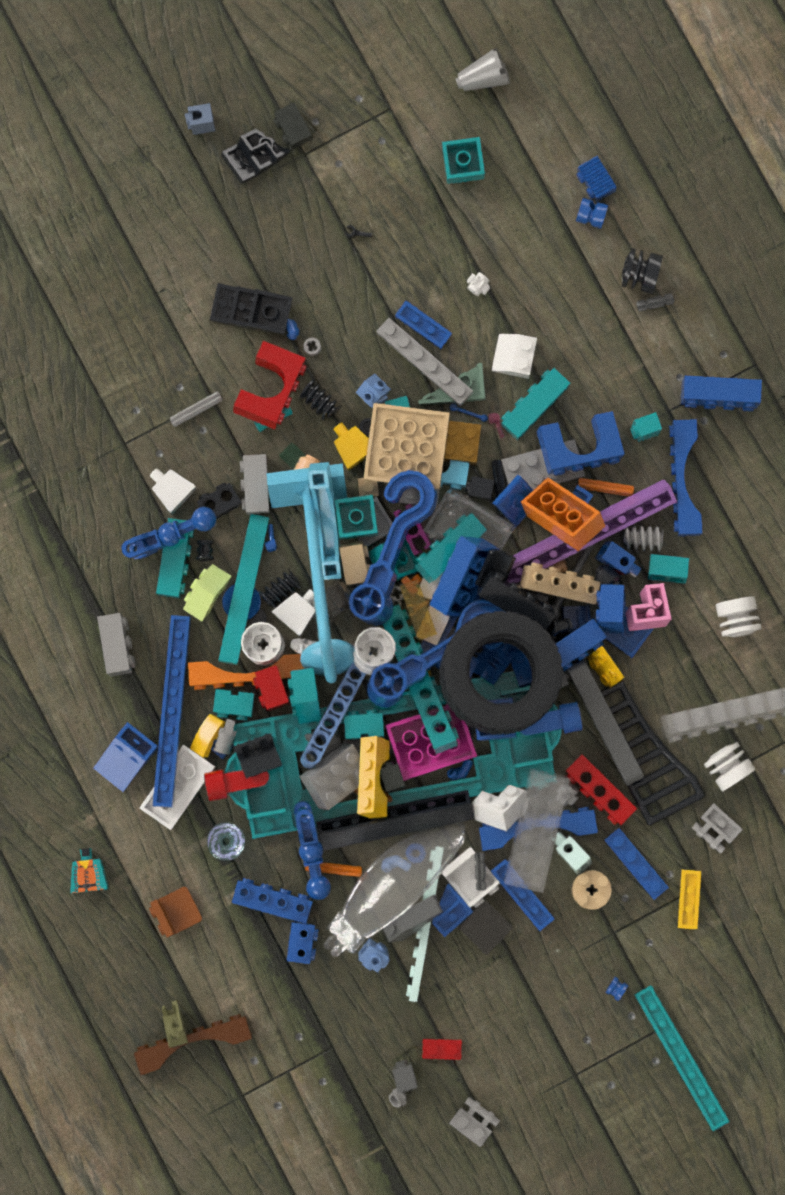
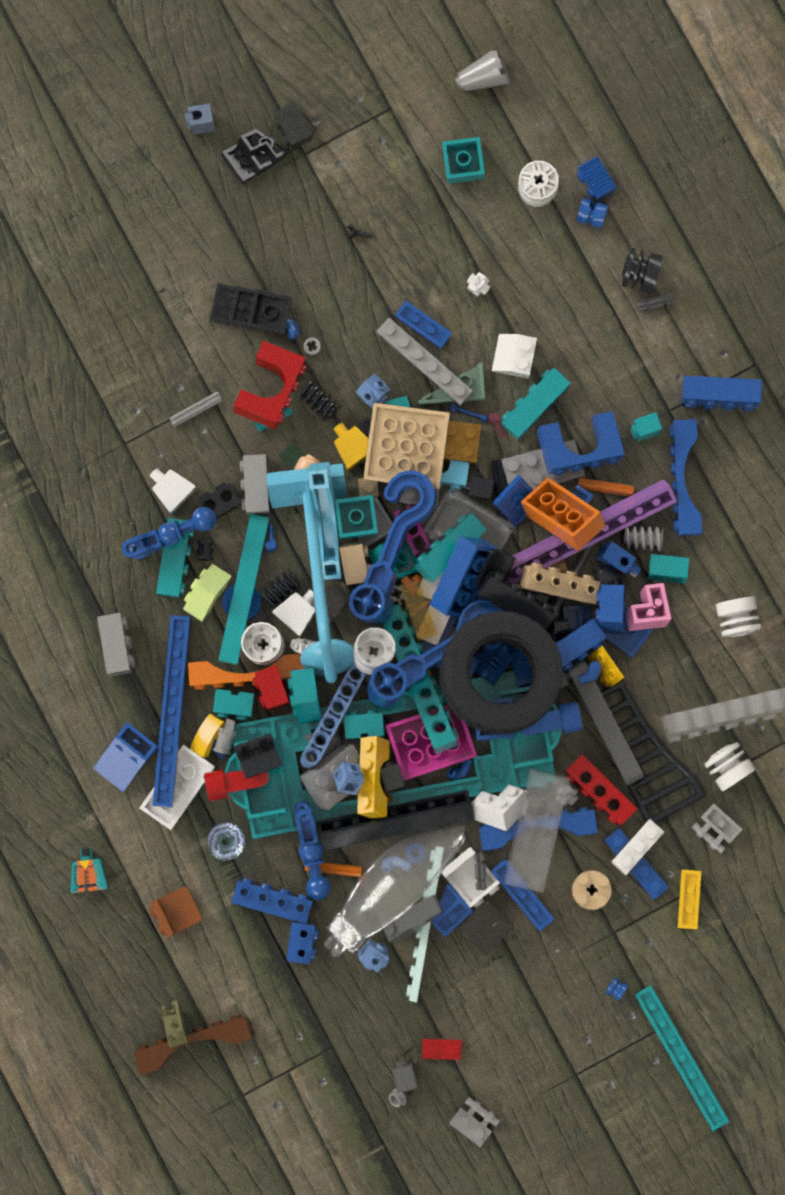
(348, 778): none -> medium blue brick
(542, 193): none -> white wheel
(577, 859): light aqua torso -> none
(592, 673): none -> blue arm
(637, 847): none -> white plate

